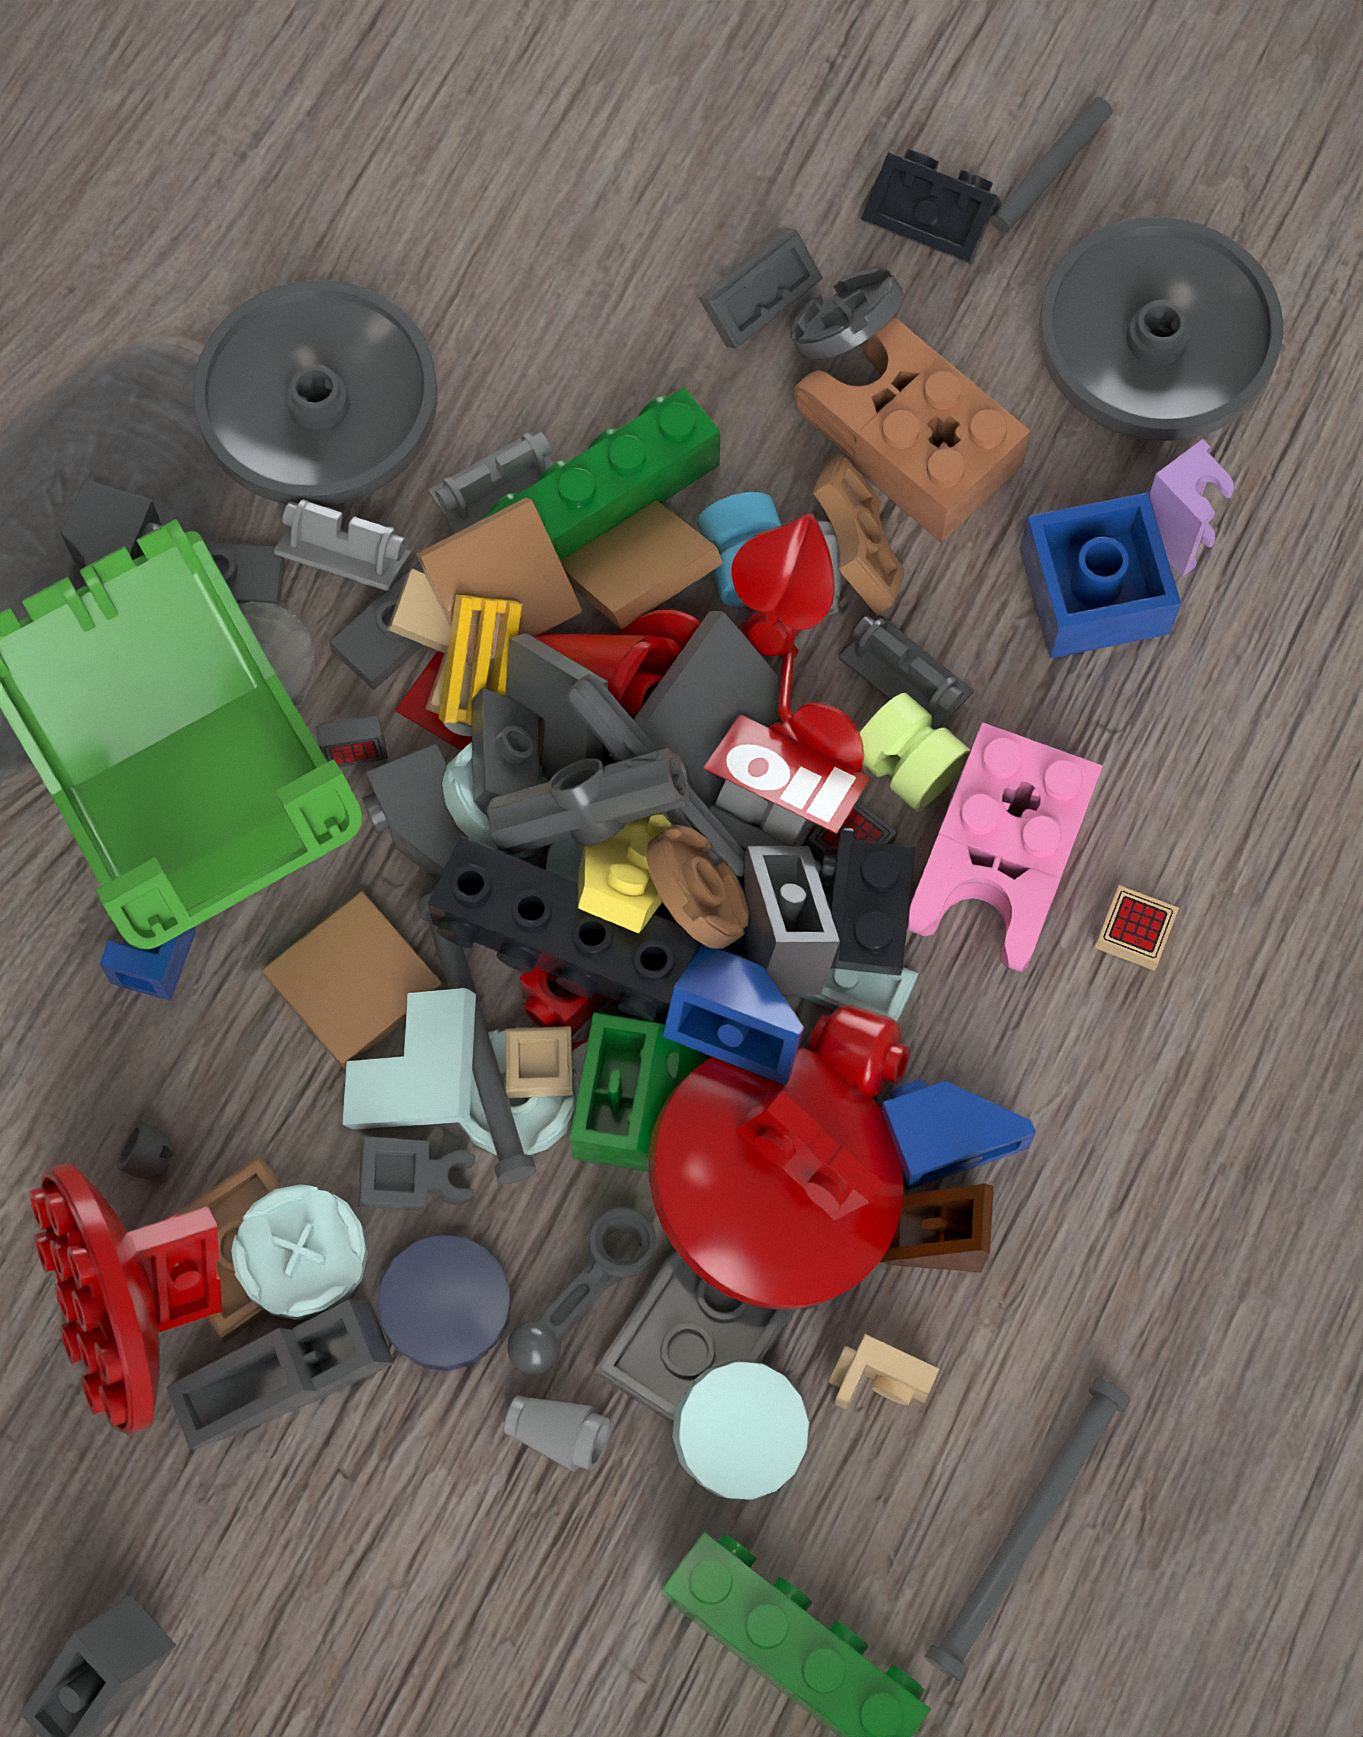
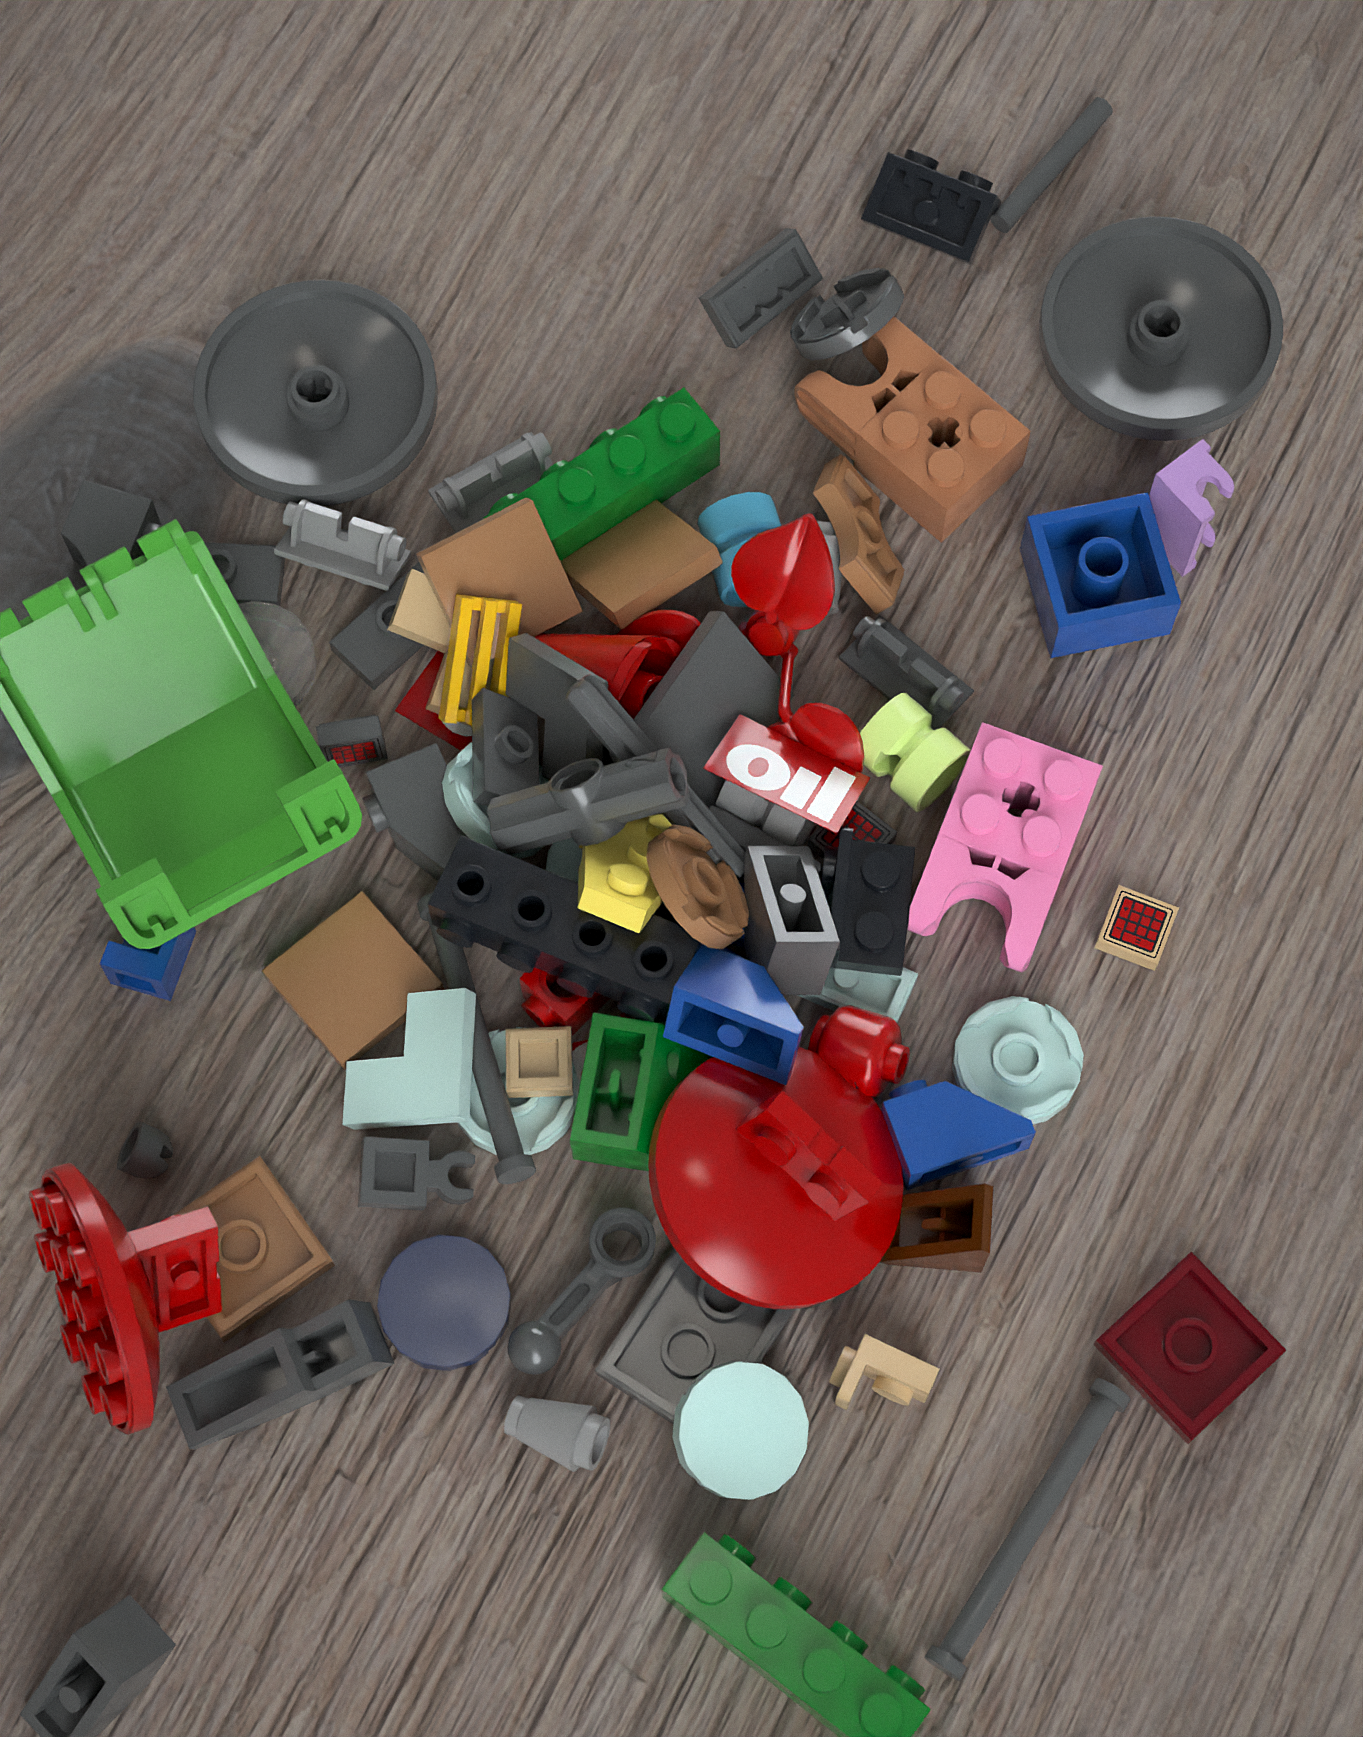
(299, 1252): light aqua tile -> none
(1019, 1057): none -> light aqua tile
(1189, 1347): none -> dark red tile

